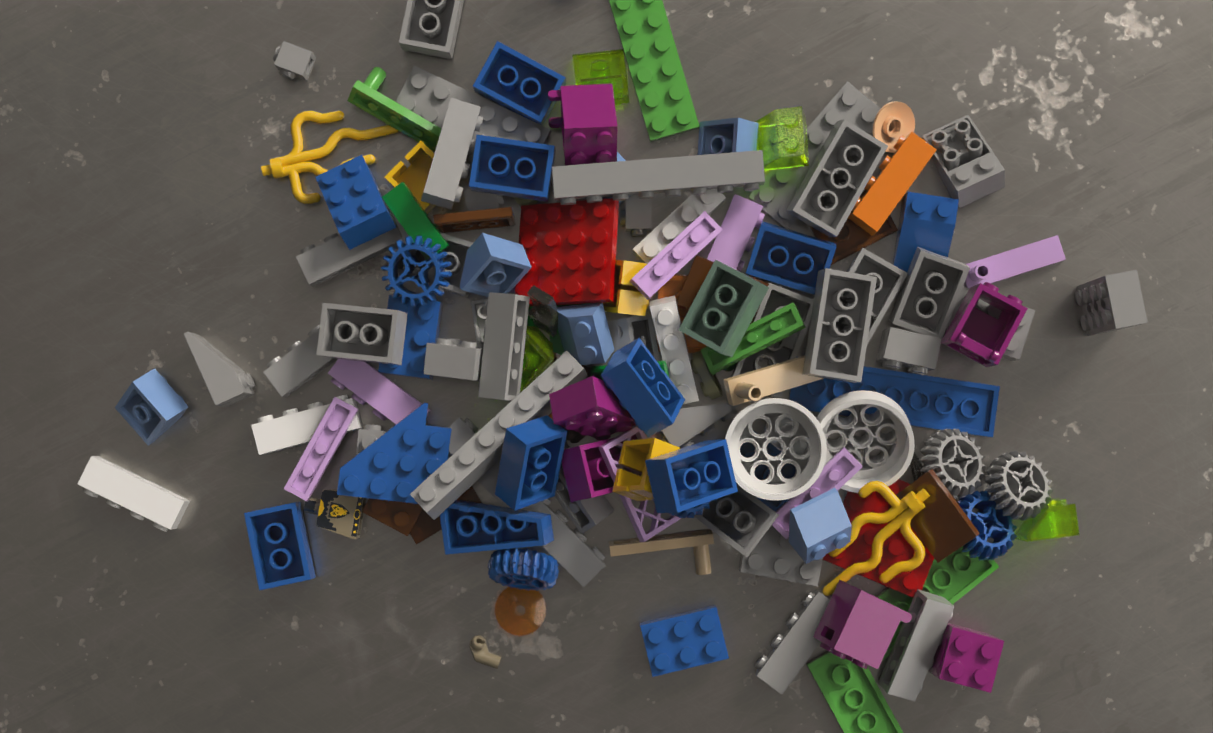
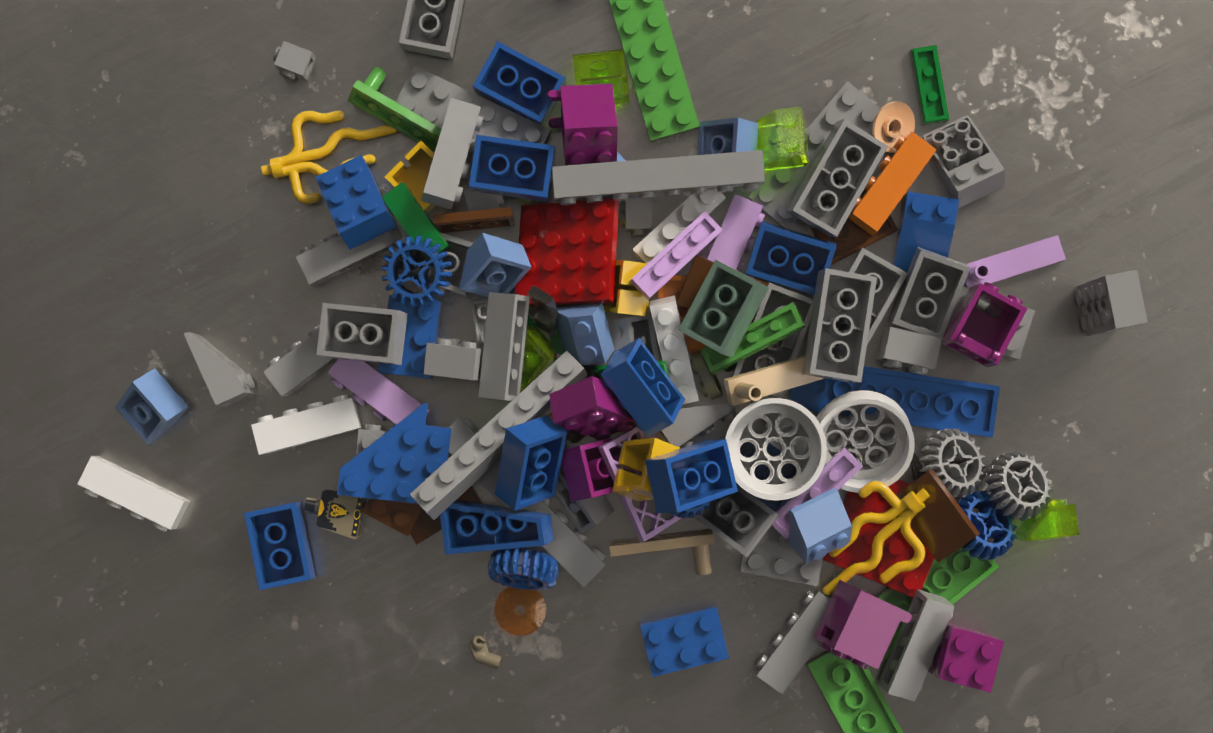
(321, 449): lavender piece -> none
(929, 85): none -> green tile

